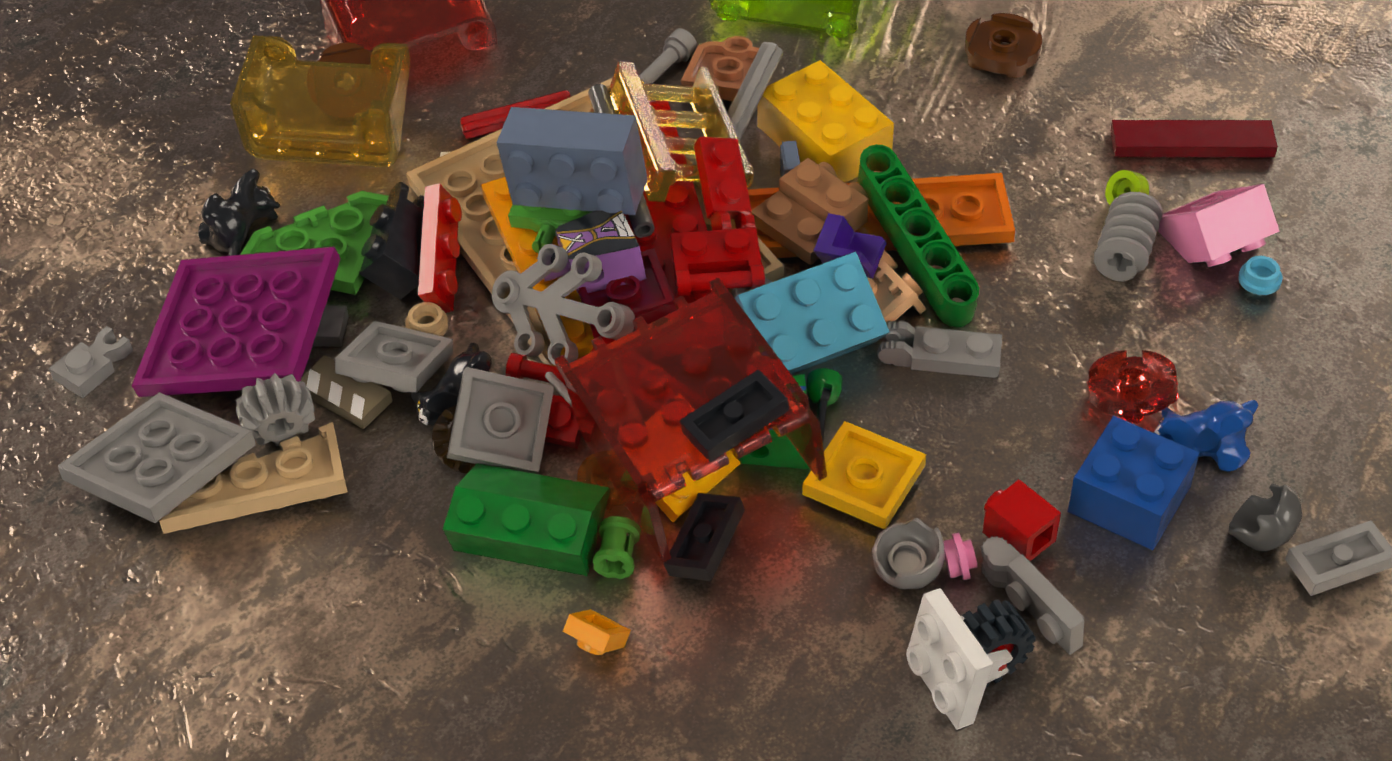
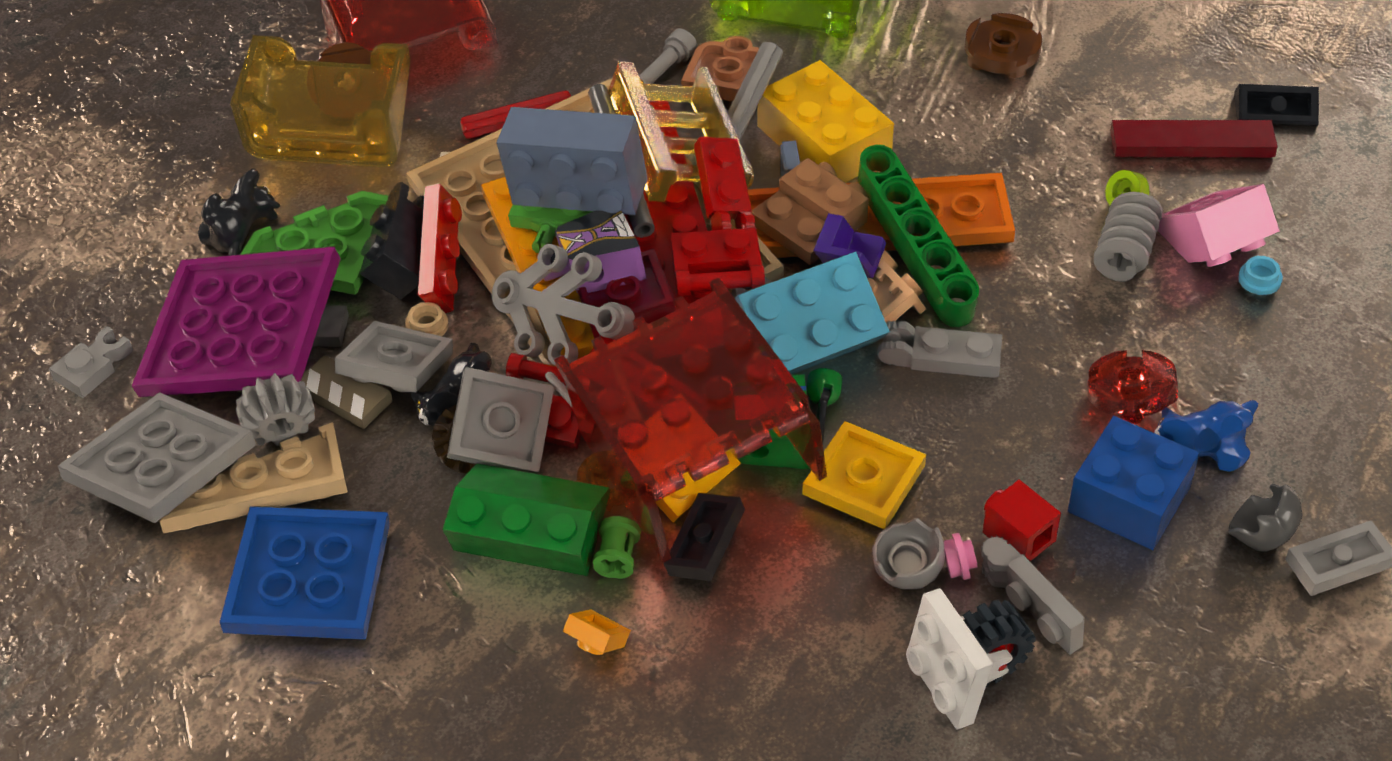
(306, 573): none -> blue plate
(734, 415): black plate -> none
(1278, 103): none -> black slope

